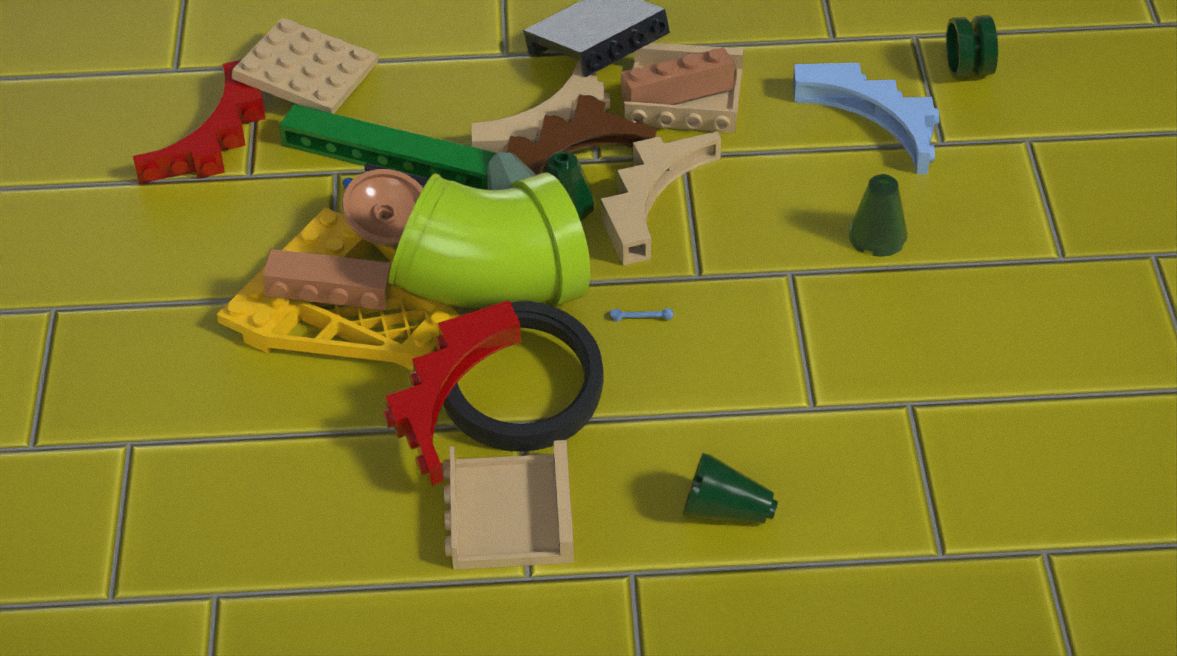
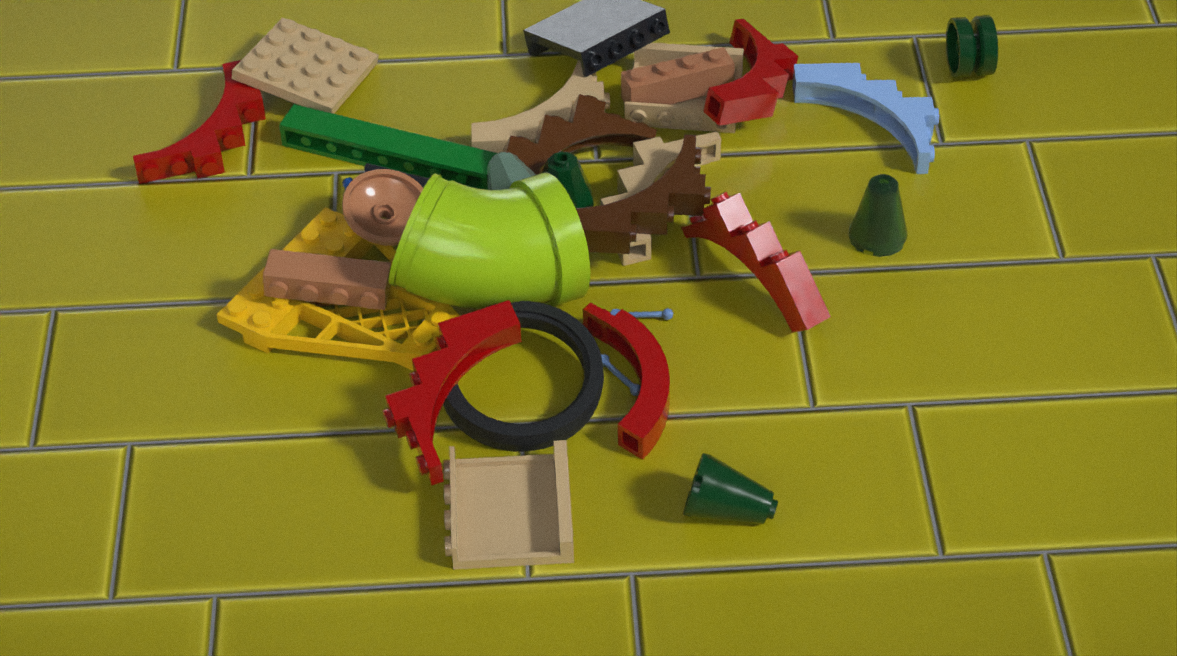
(634, 388): none -> medium blue hinge
(648, 417): none -> red arch
(678, 192): none -> reddish brown arch
(758, 90): none -> red arch
(758, 248): none -> red arch

